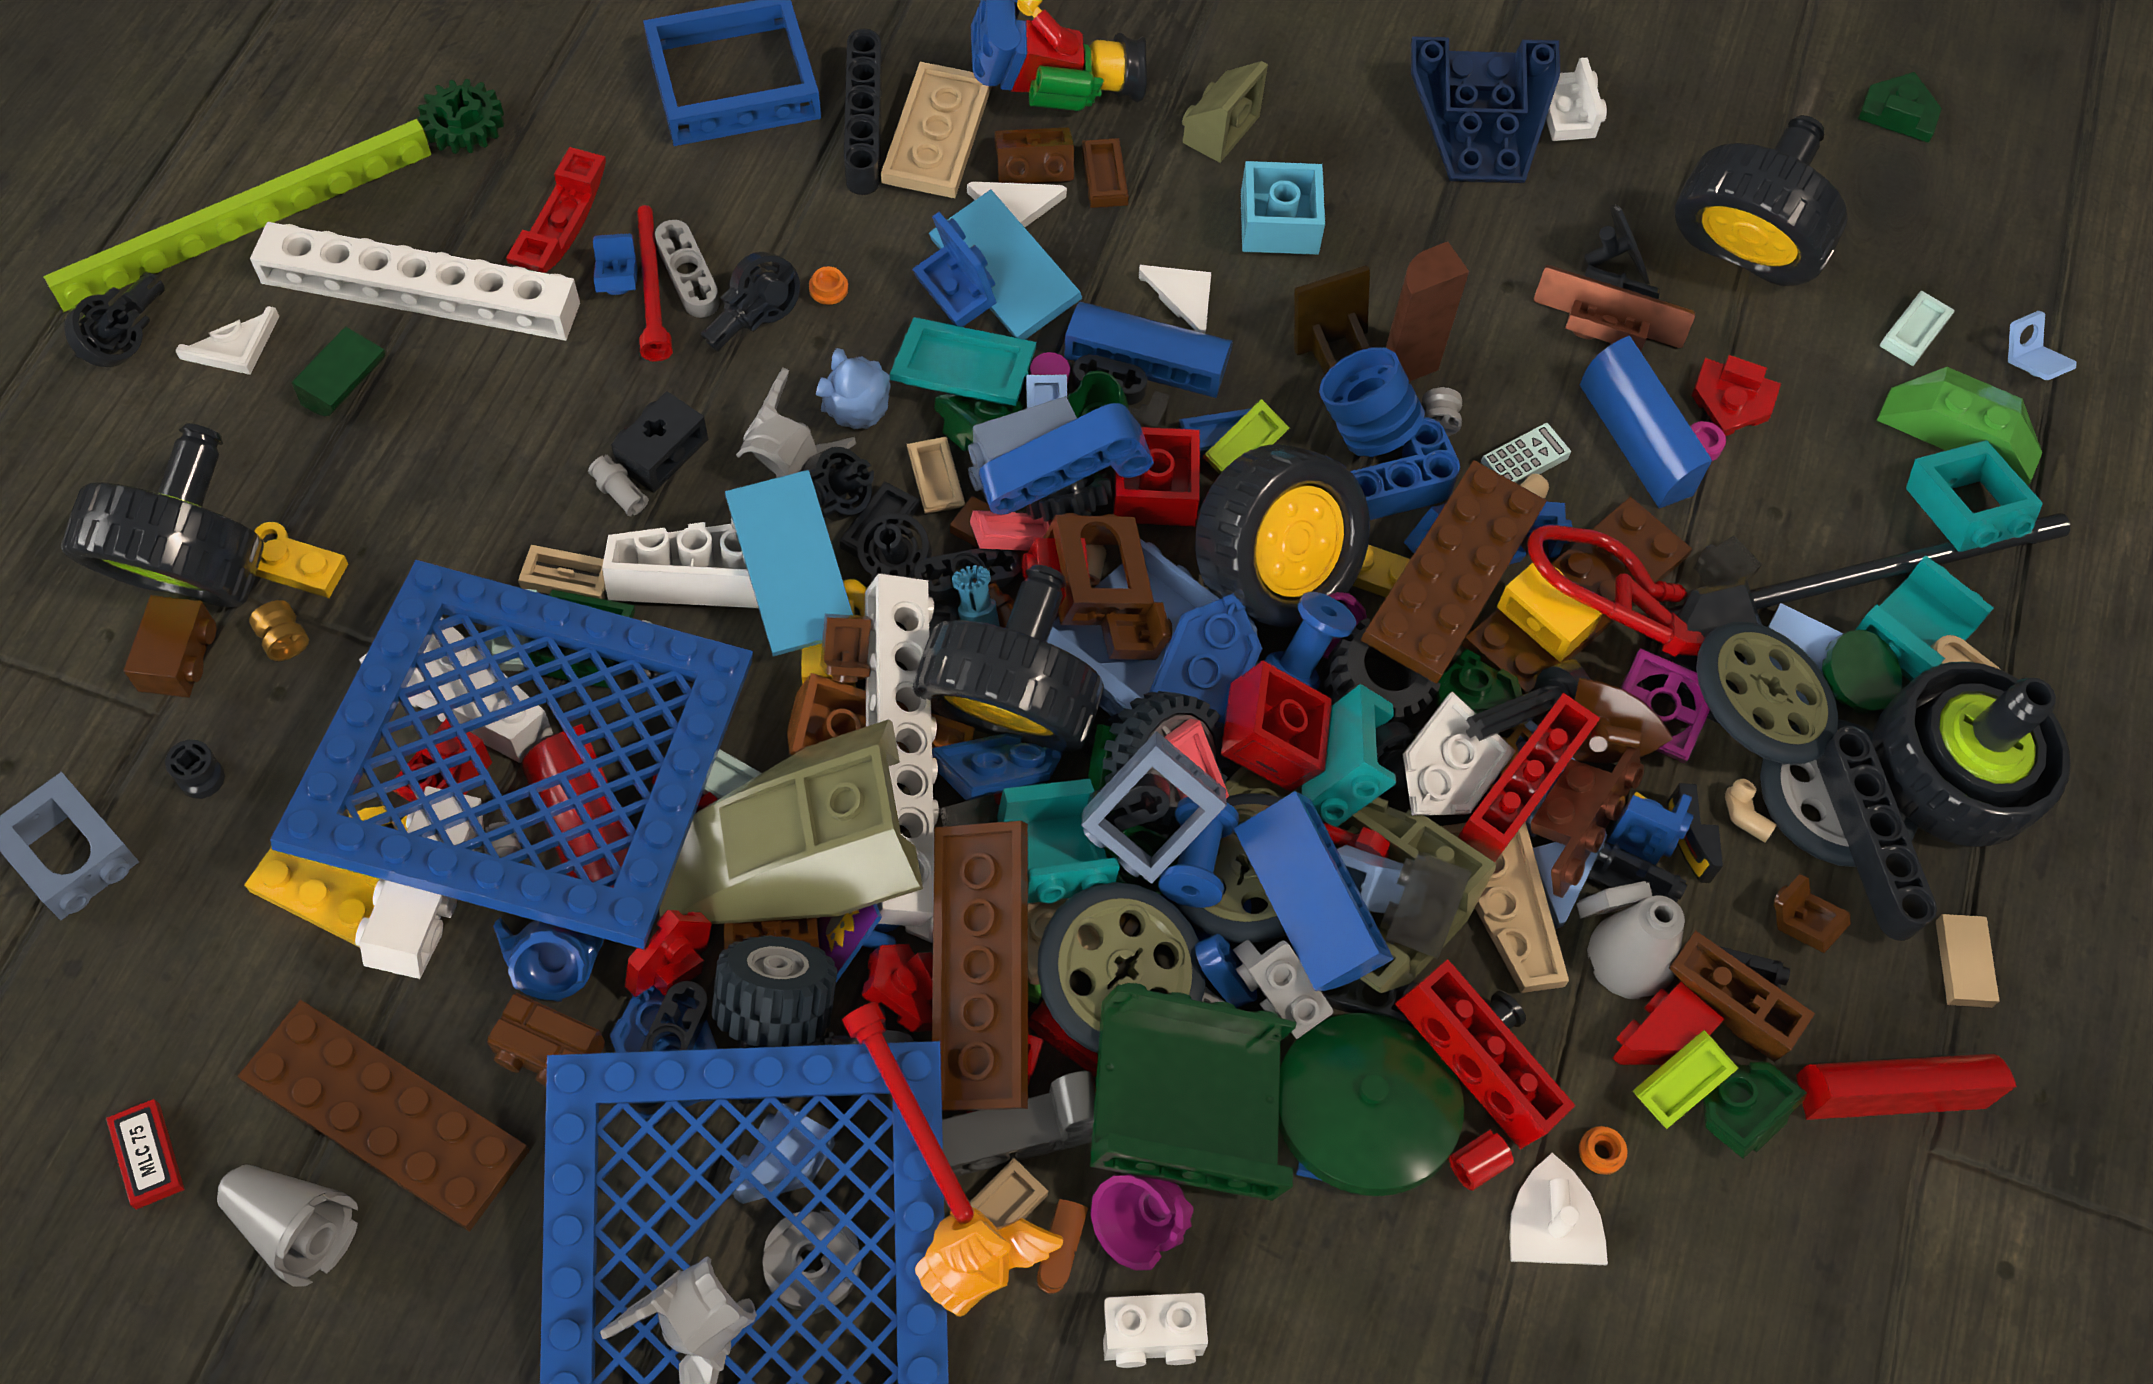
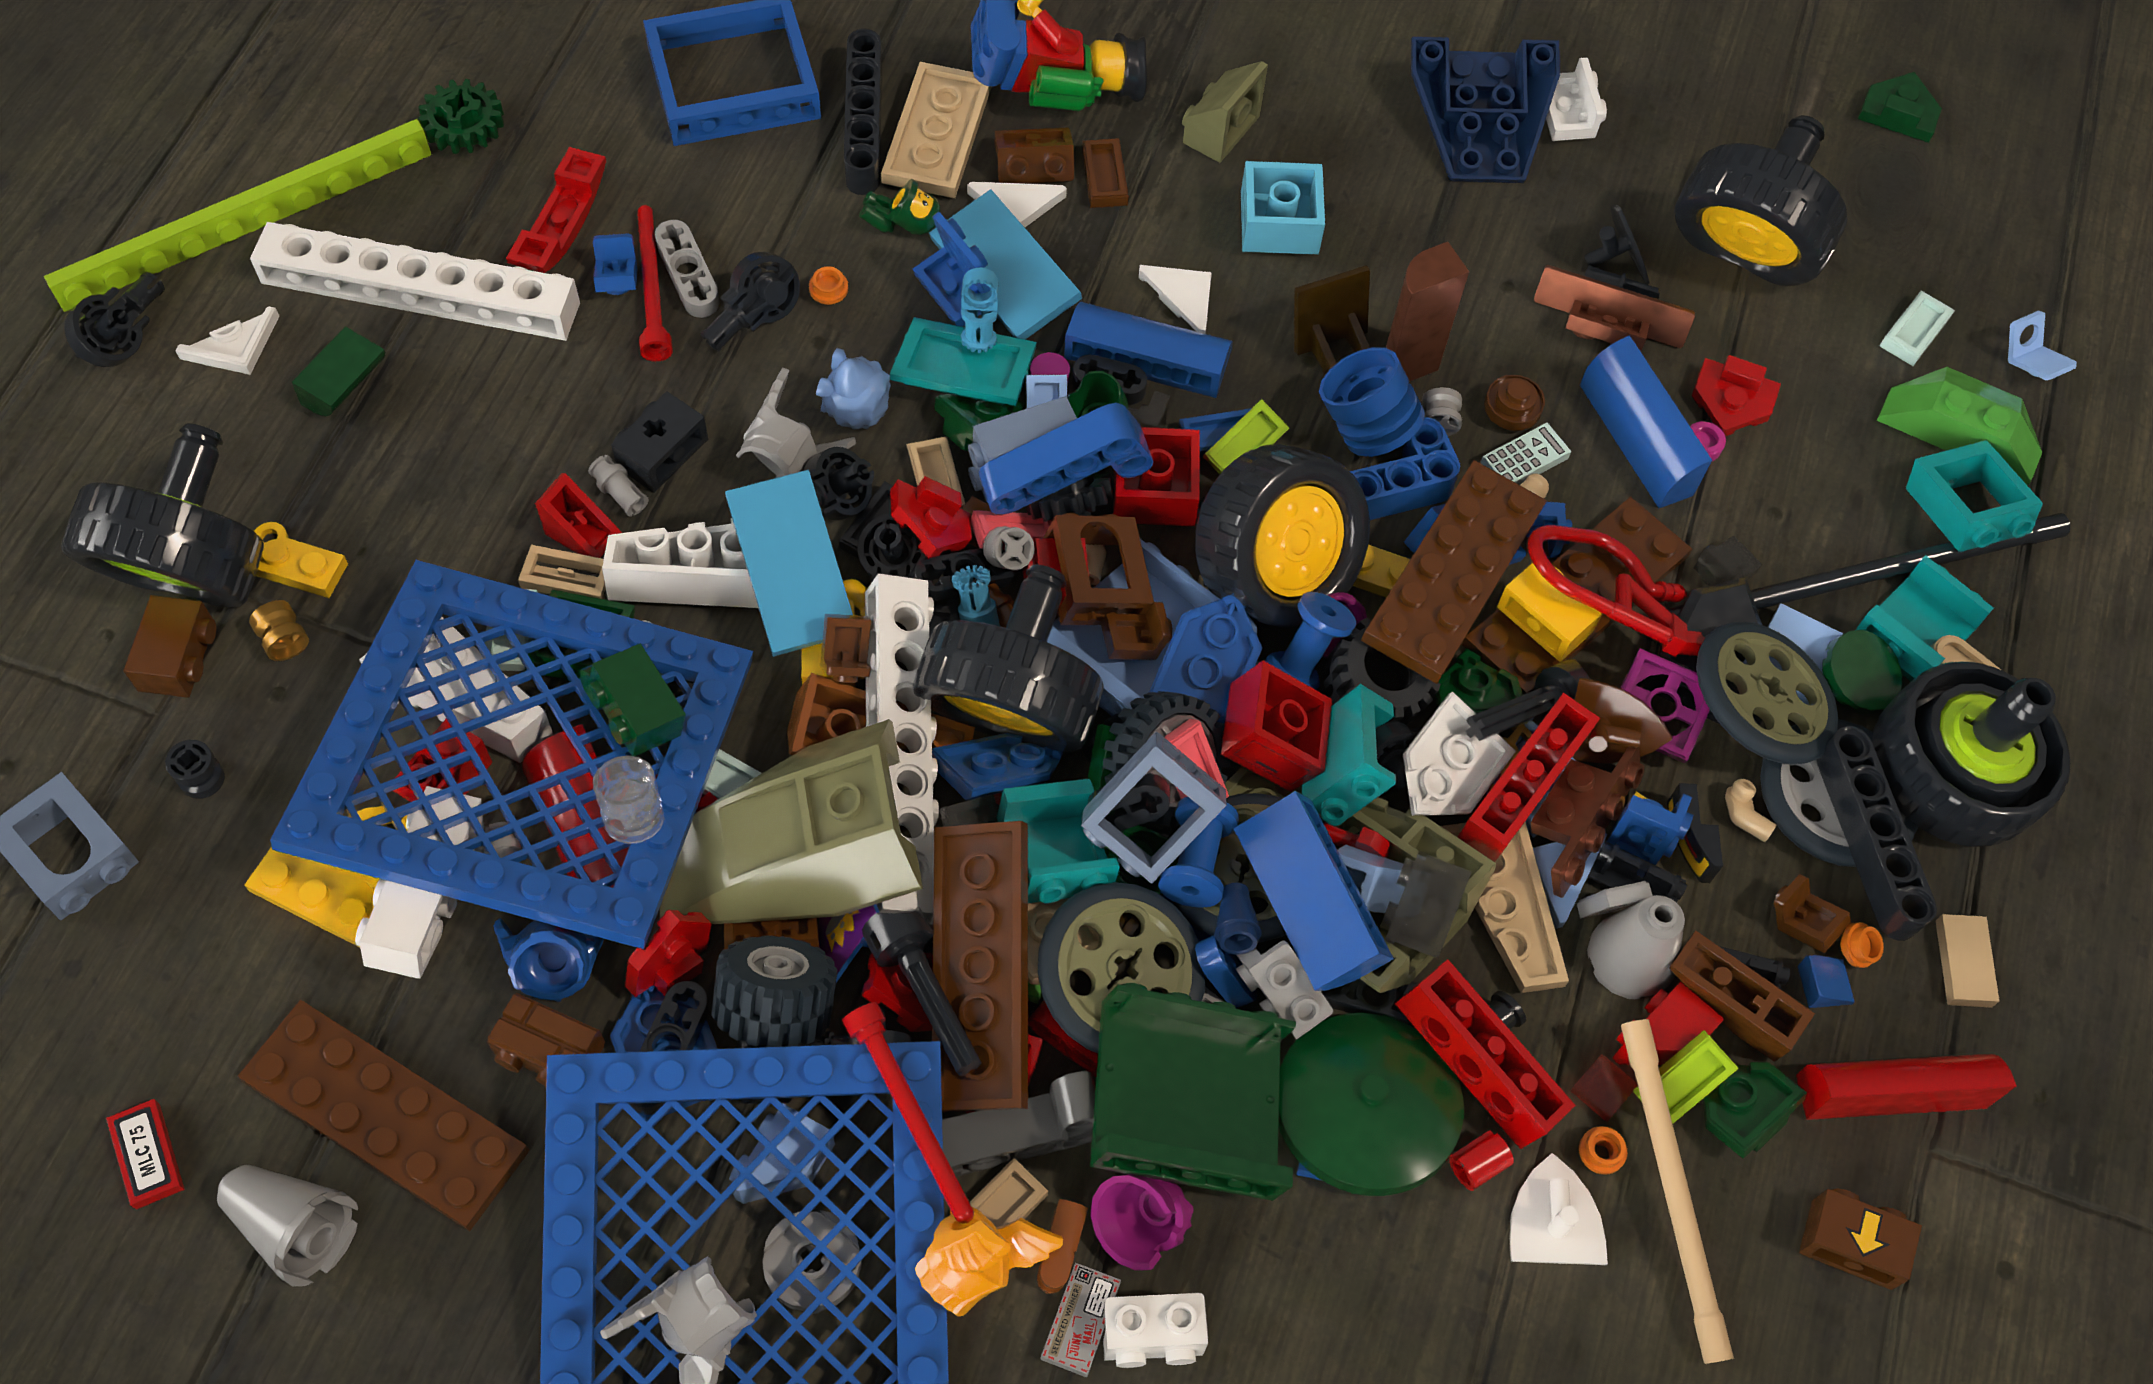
(574, 518): none -> red slope
(628, 799): none -> clear wheel
(634, 699): none -> dark green hinge
(901, 942): none -> black piece
(909, 209): none -> dark green piece
(932, 515): none -> red plate
(972, 303): none -> dark azure connector
(1018, 548): none -> light grey wheel
(1079, 1320): none -> tile
(1237, 923): none -> dark blue cone
(1514, 402): none -> reddish brown plate
(1604, 1087): none -> clear red tile
(1707, 1316): none -> tan piece
(1825, 981): none -> blue slope
(1860, 1238): none -> reddish brown brick
(1861, 945): none -> orange plate

